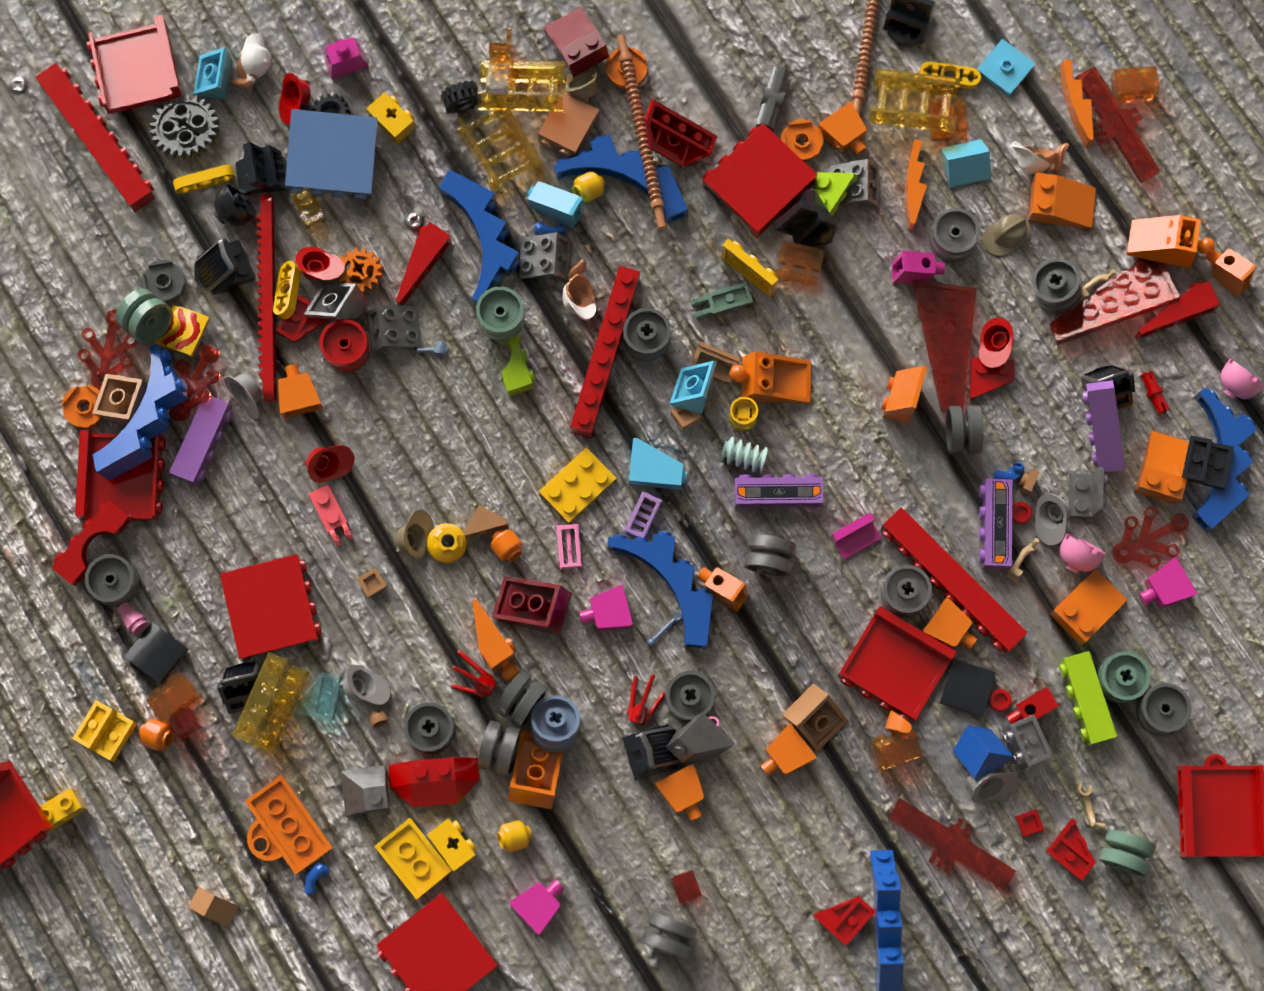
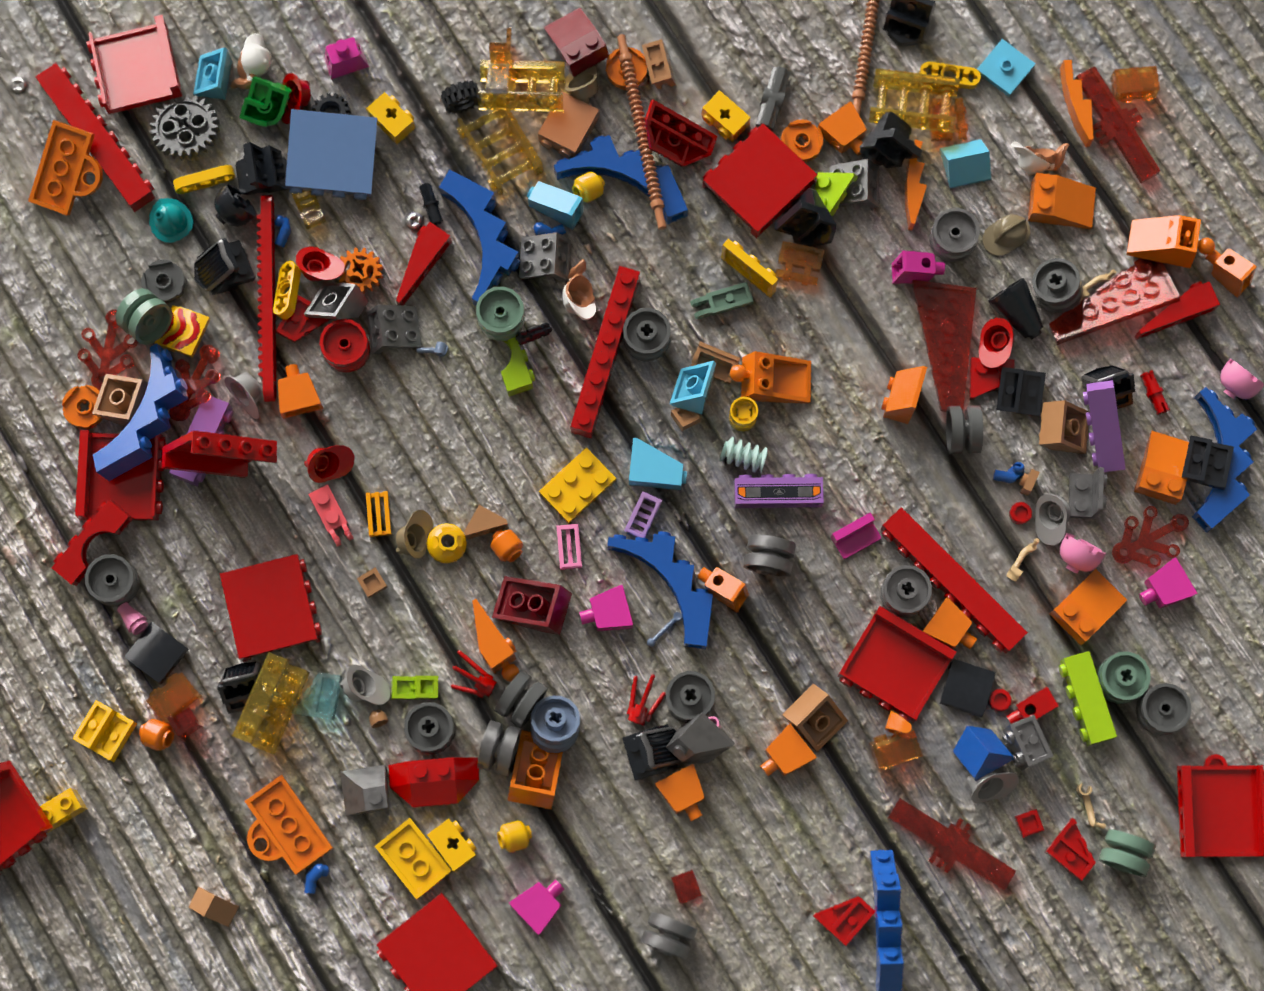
(65, 168): none -> orange plate
(170, 220): none -> teal helmet
(217, 453): none -> red panel
(265, 102): none -> green brick
(285, 230): none -> blue arm
(377, 496): none -> light orange tile
(414, 687): none -> lime slope
(430, 204): none -> black axle
(533, 333): none -> black axle
(658, 64): none -> medium nougat hinge
(722, 106): none -> yellow brick
(890, 142): none -> black piece
(996, 524): brick -> none
(1018, 308): none -> black cone
(1021, 391): none -> black slope
(1063, 427): none -> medium nougat slope

